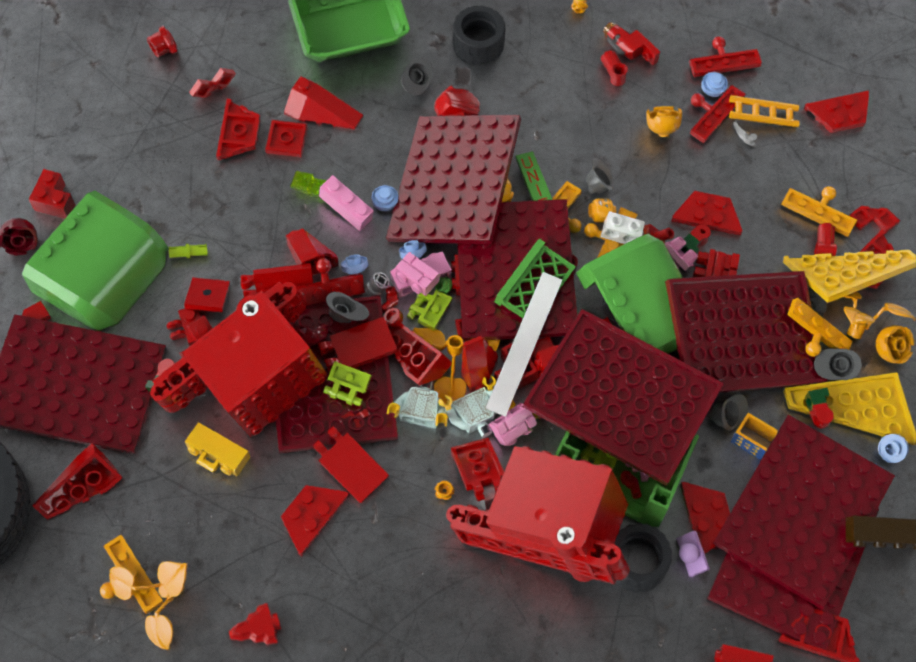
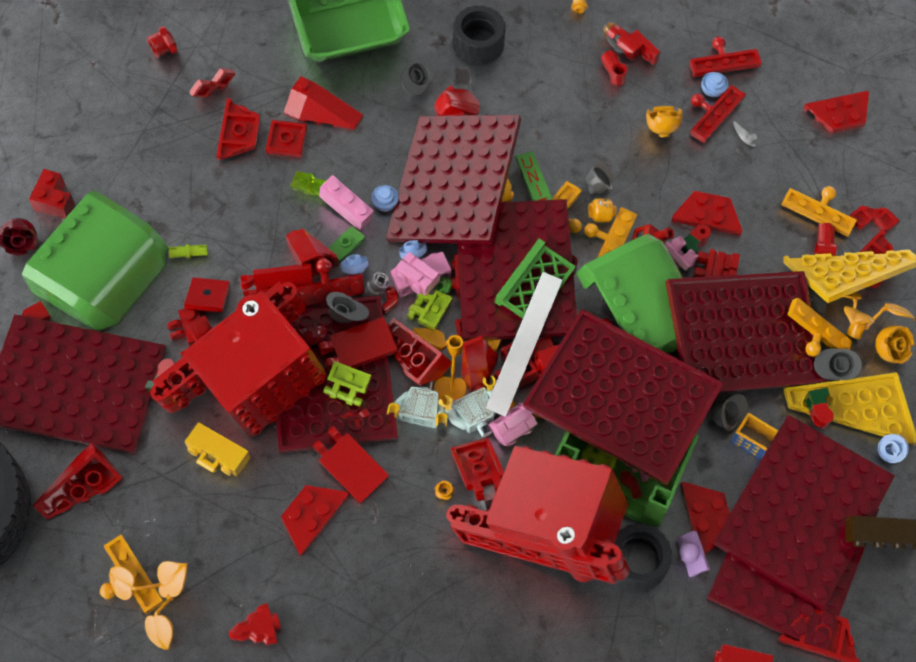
(347, 243): none -> bright green plate
(393, 317): red tile -> none
(621, 228): white brick -> none
(756, 117): light orange bar -> none

